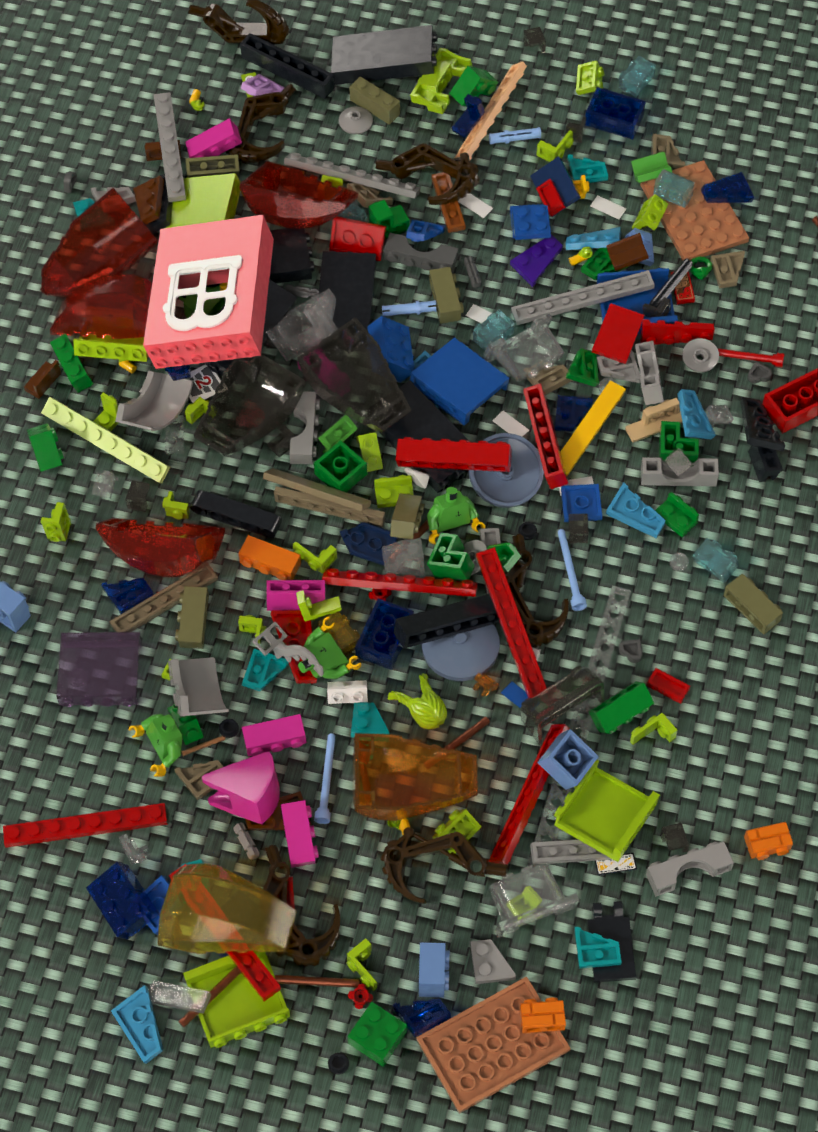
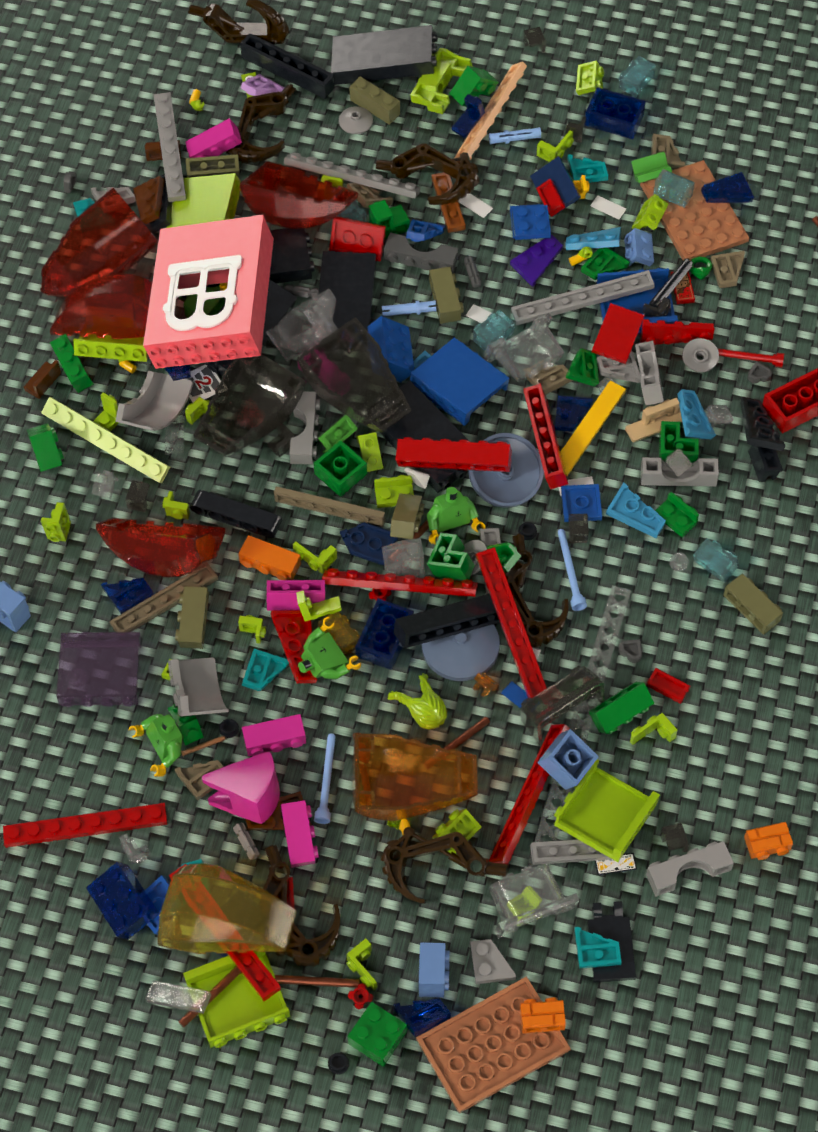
(139, 1024): dark azure wing -> none
(281, 649): light grey piece -> none
(316, 489): dark tan tile -> none
(347, 692): white bracket -> none
(367, 720): teal wing -> none
(509, 424): white sticker -> none
(627, 252): reddish brown panel -> none

